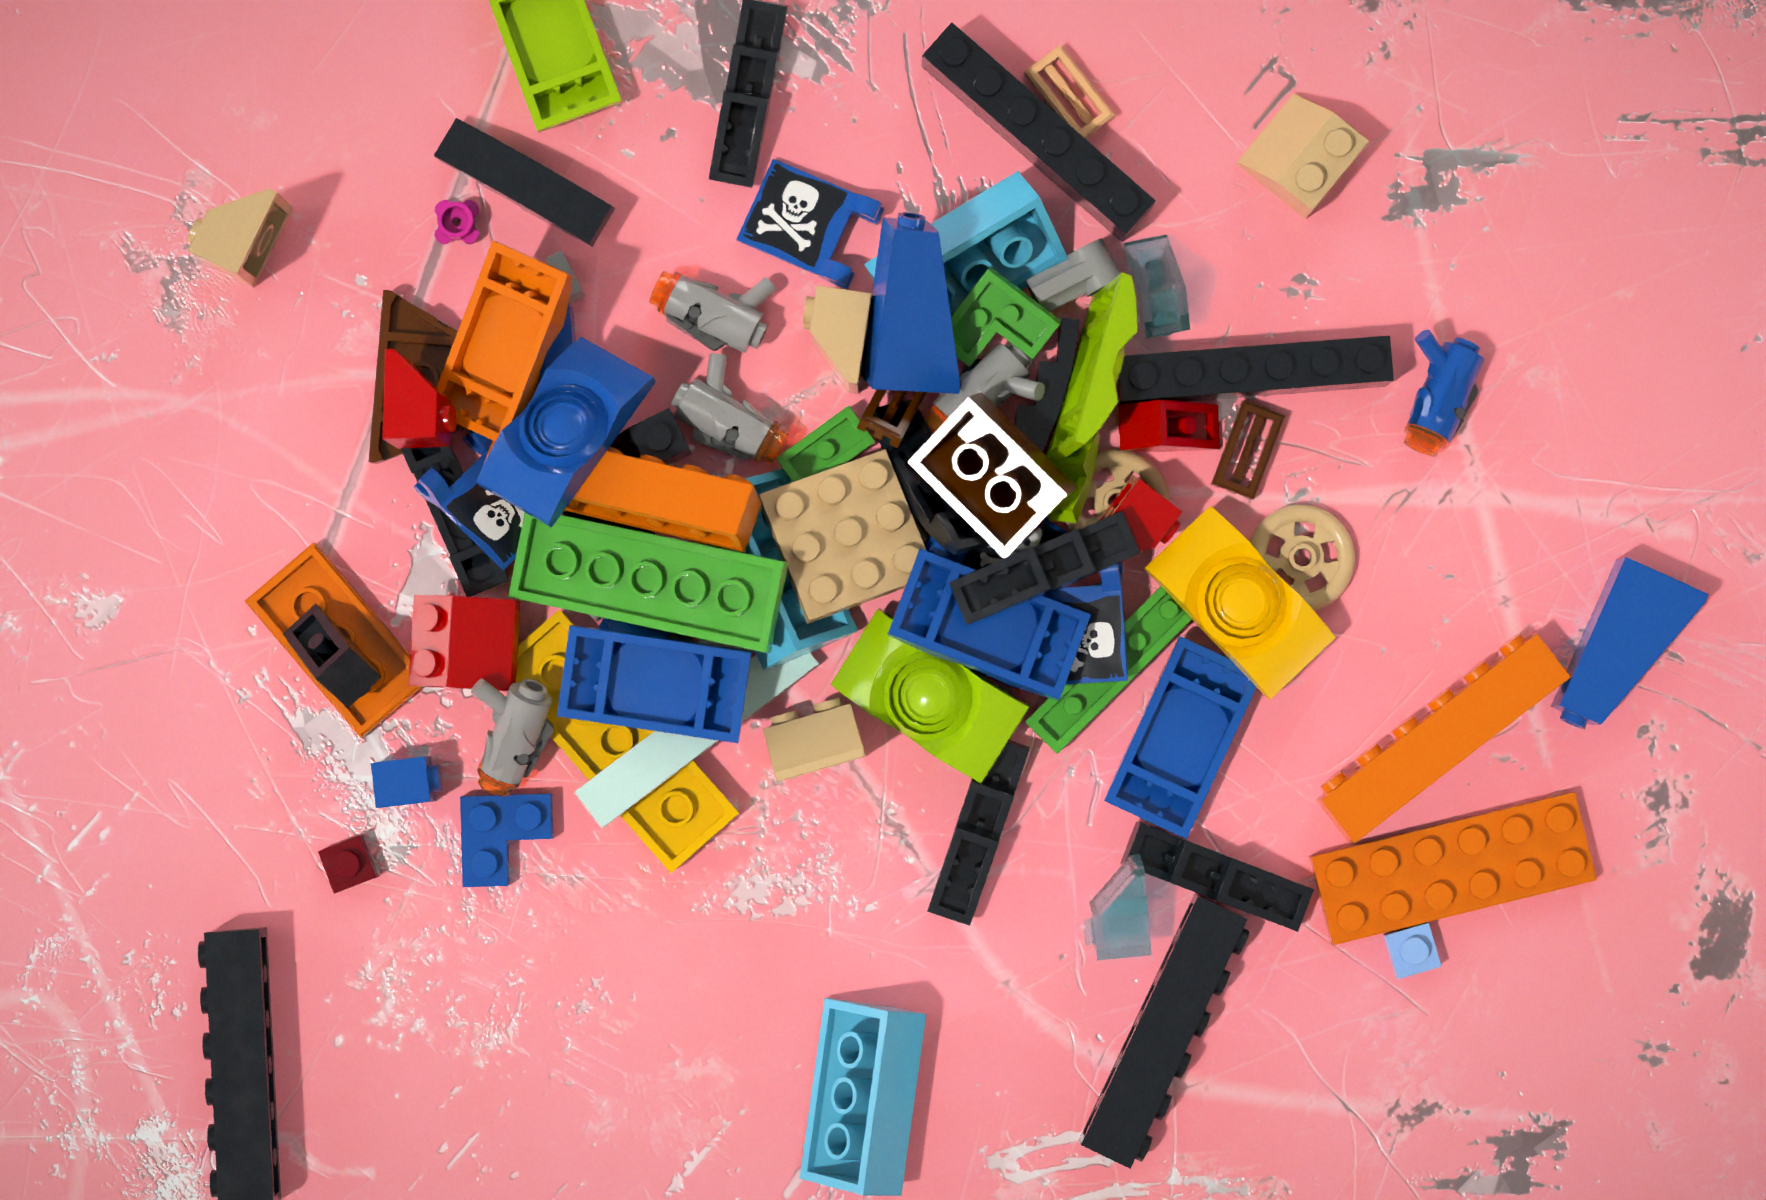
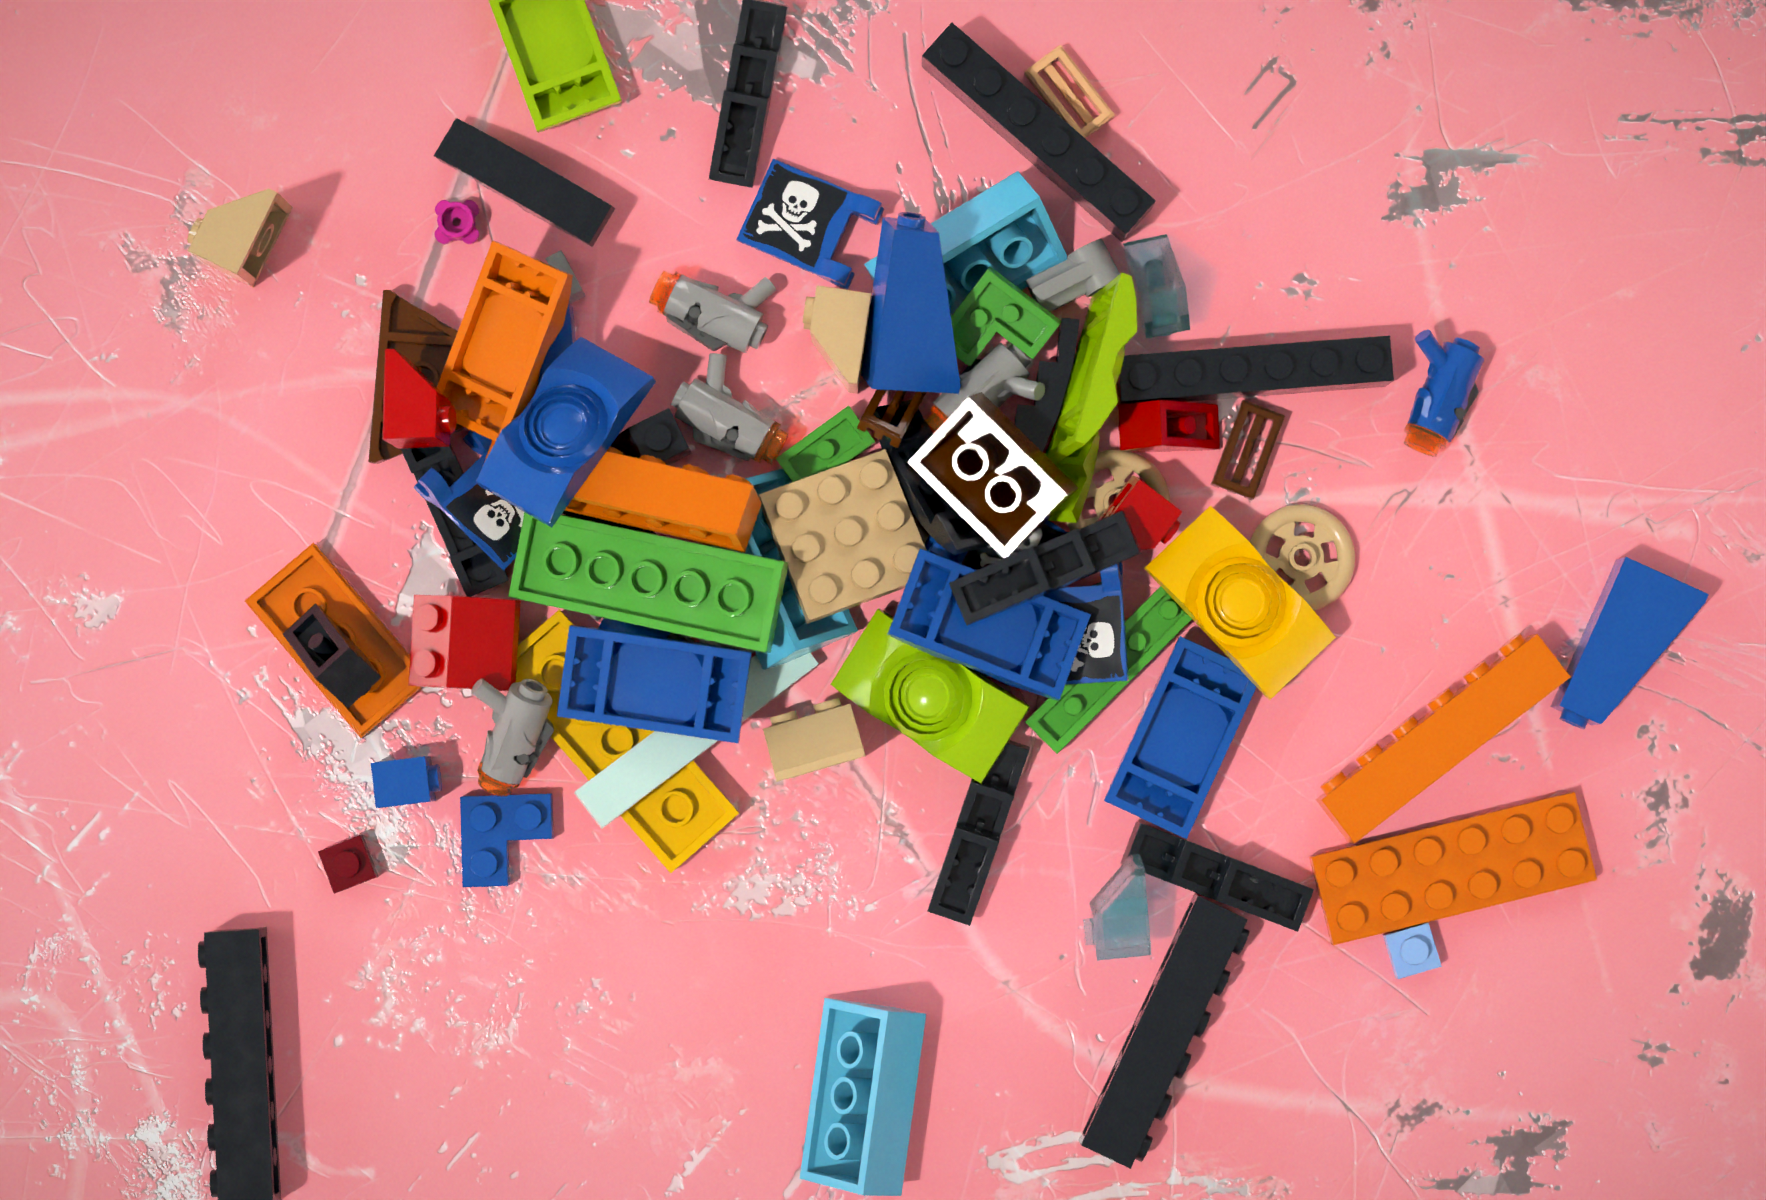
(1302, 153): tan slope -> none

